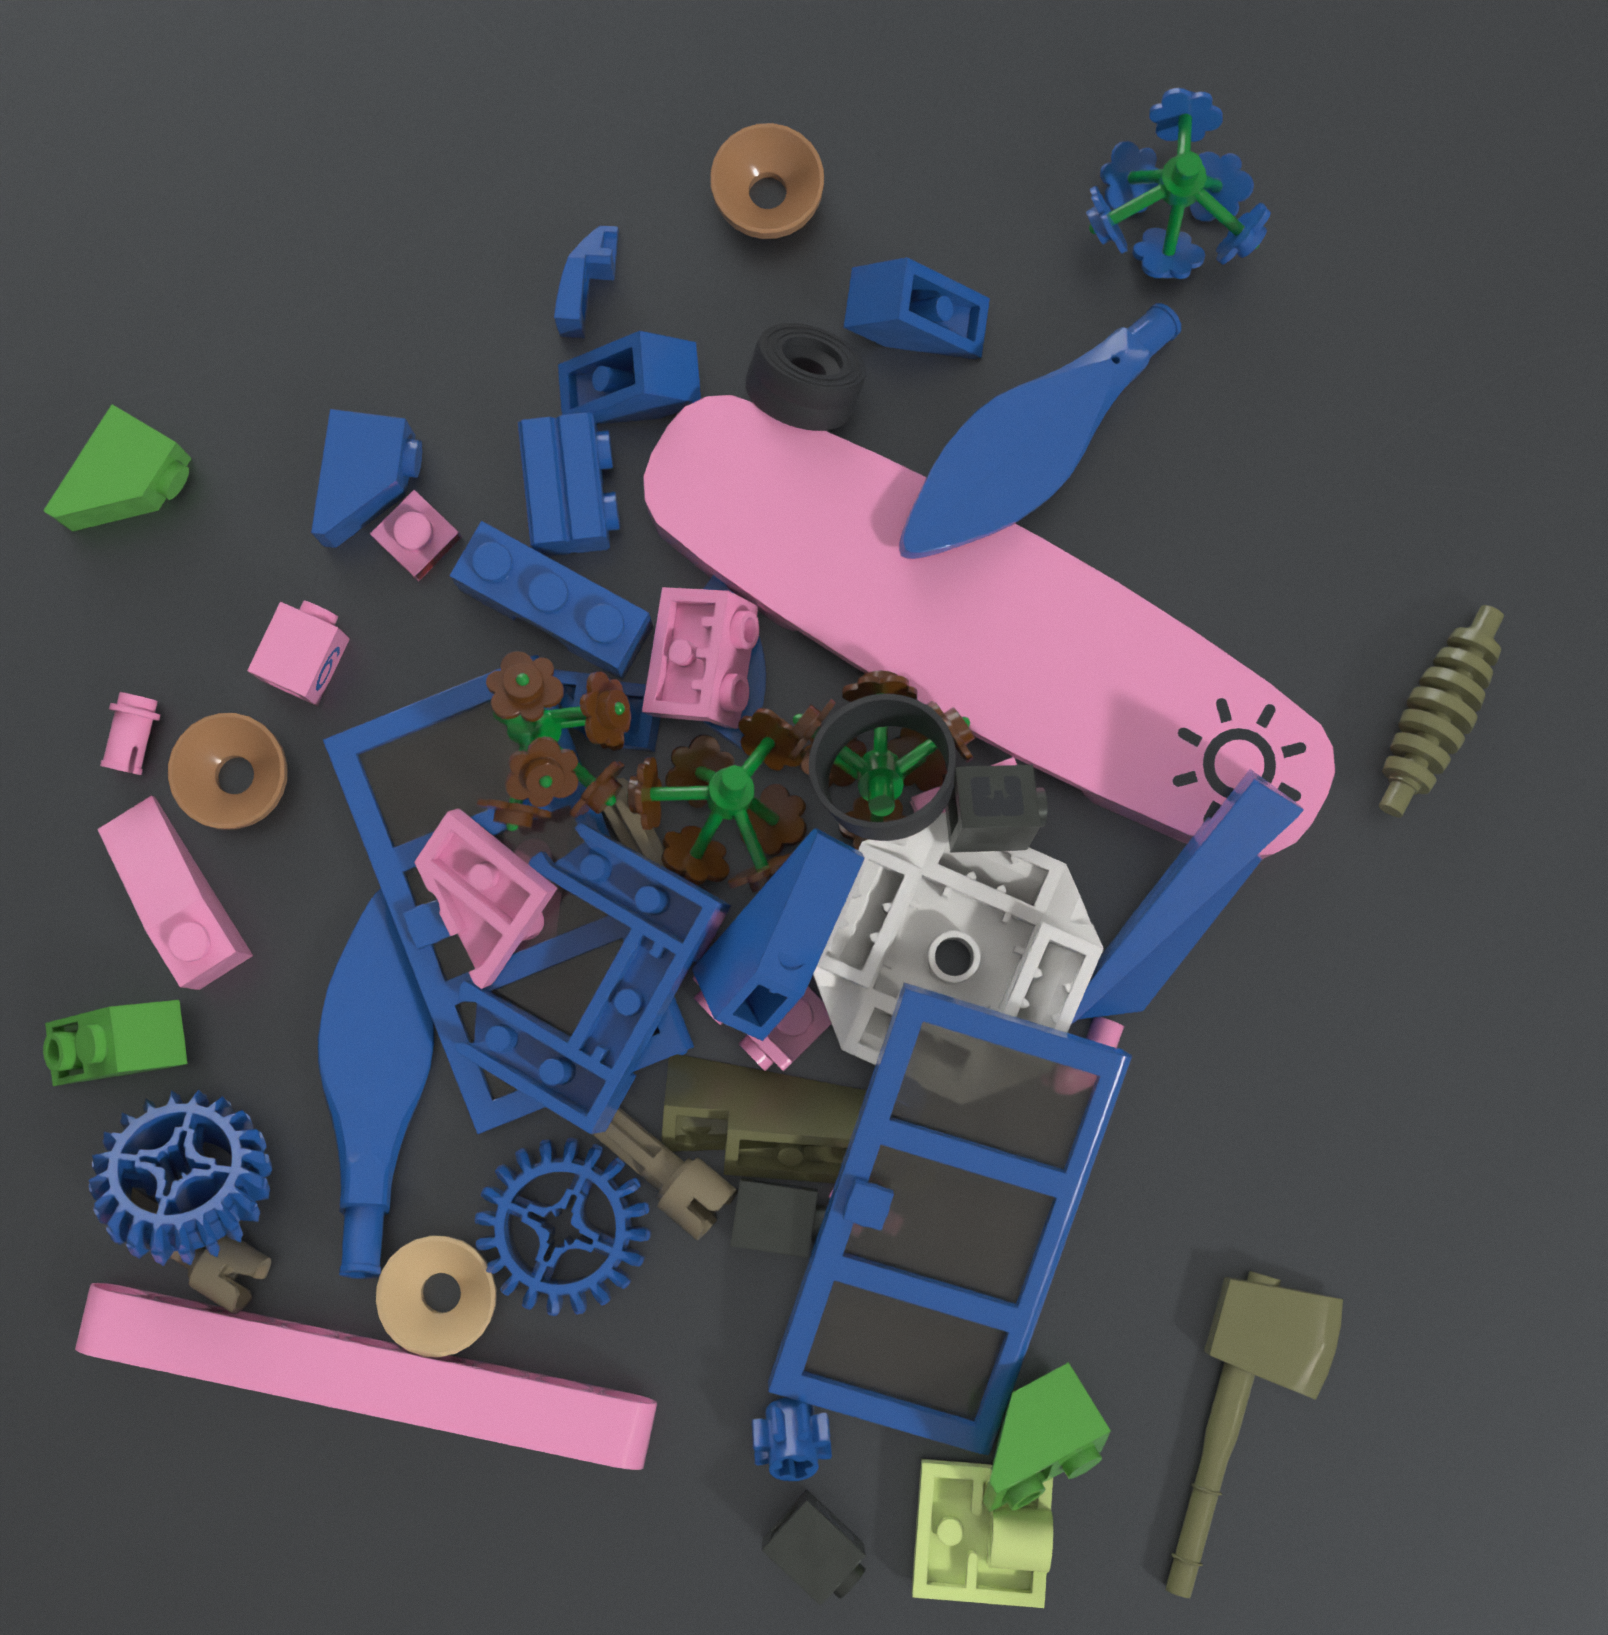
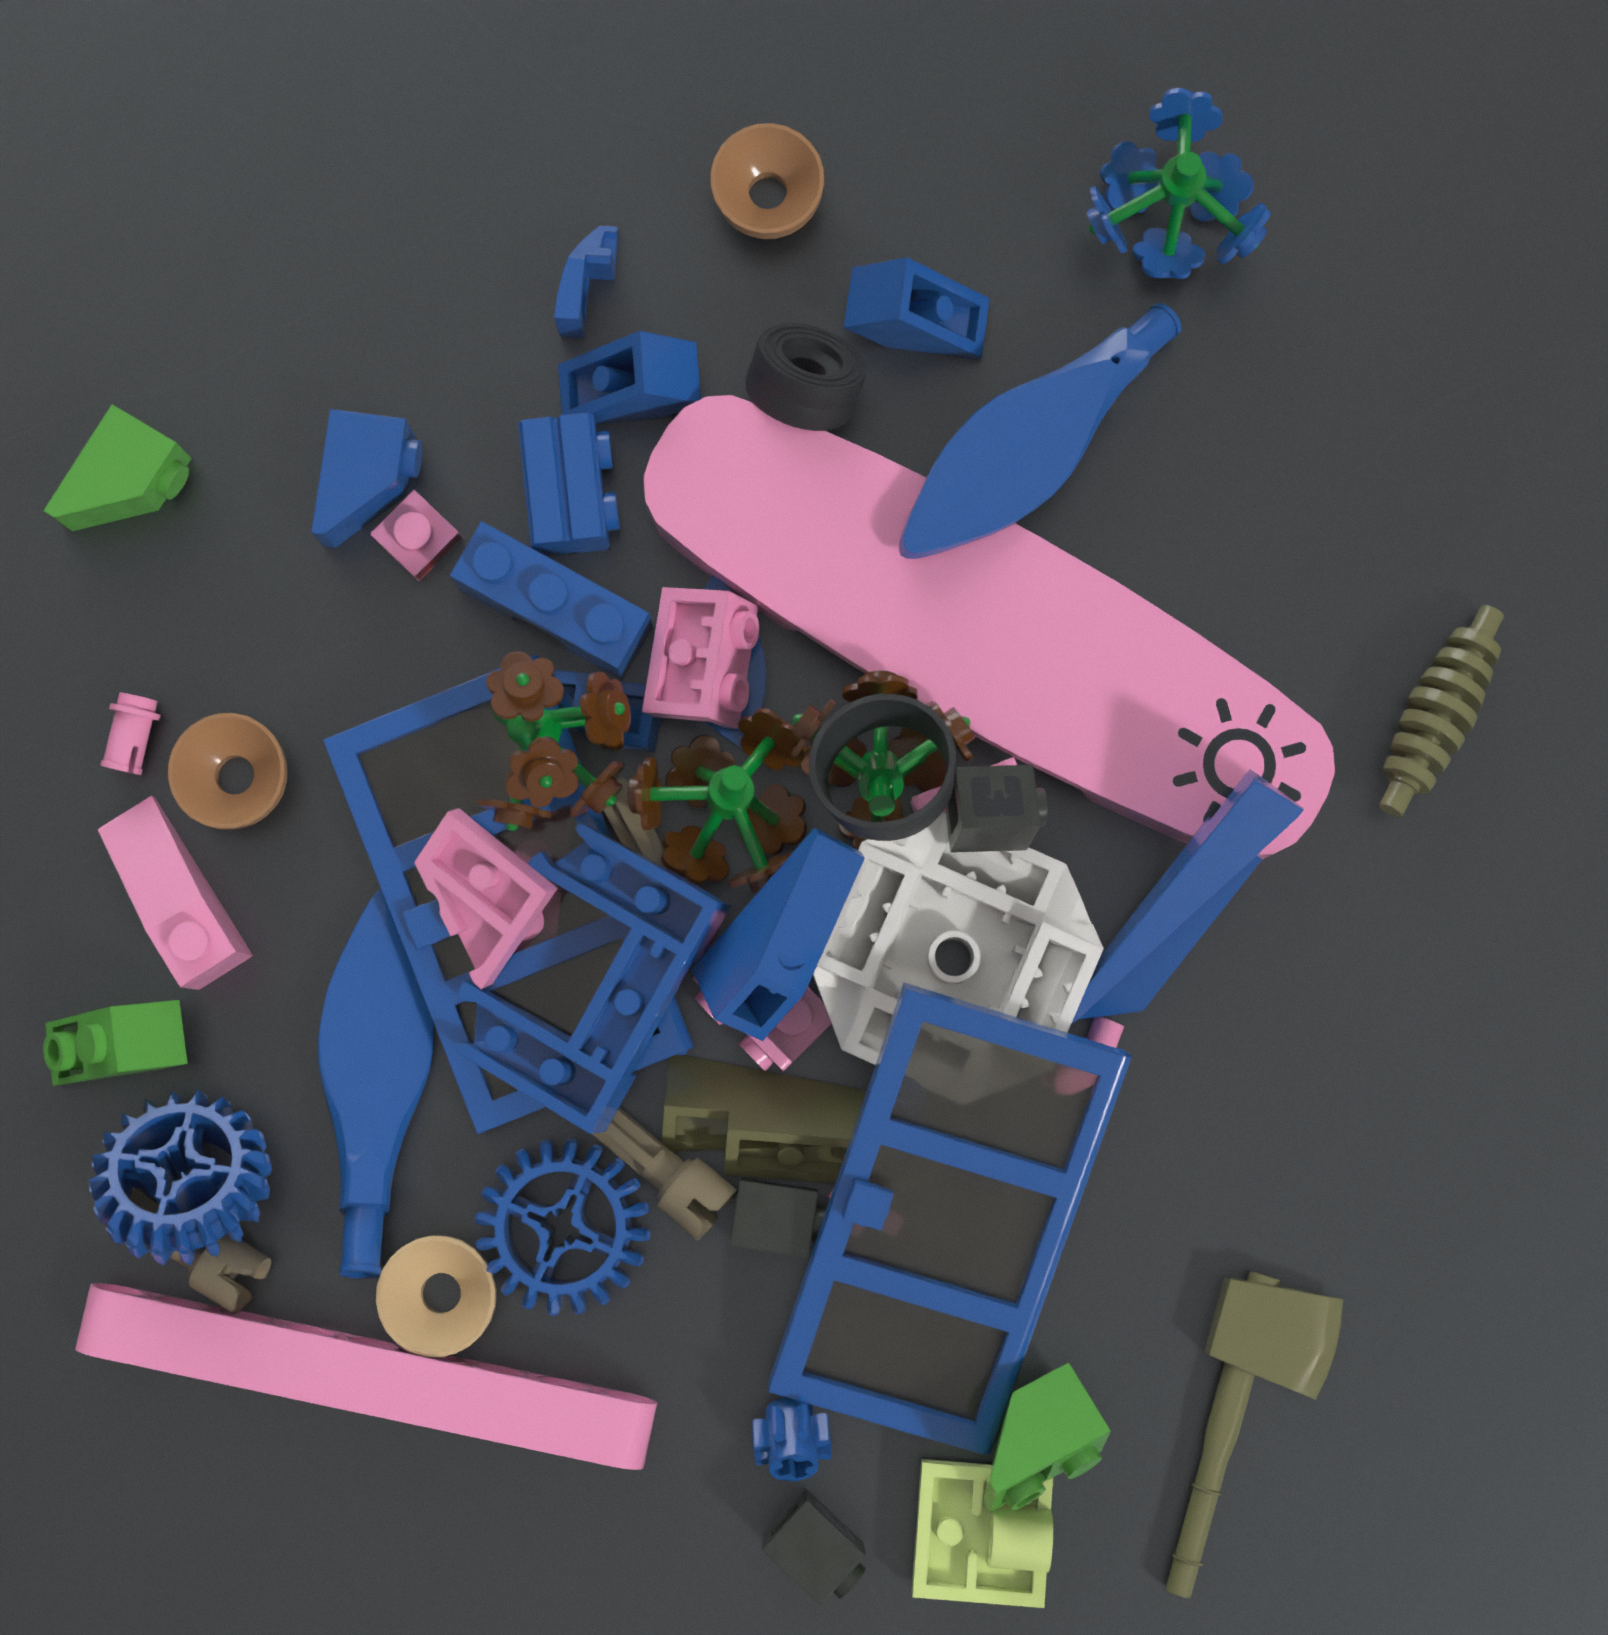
(300, 651): bright pink brick -> none

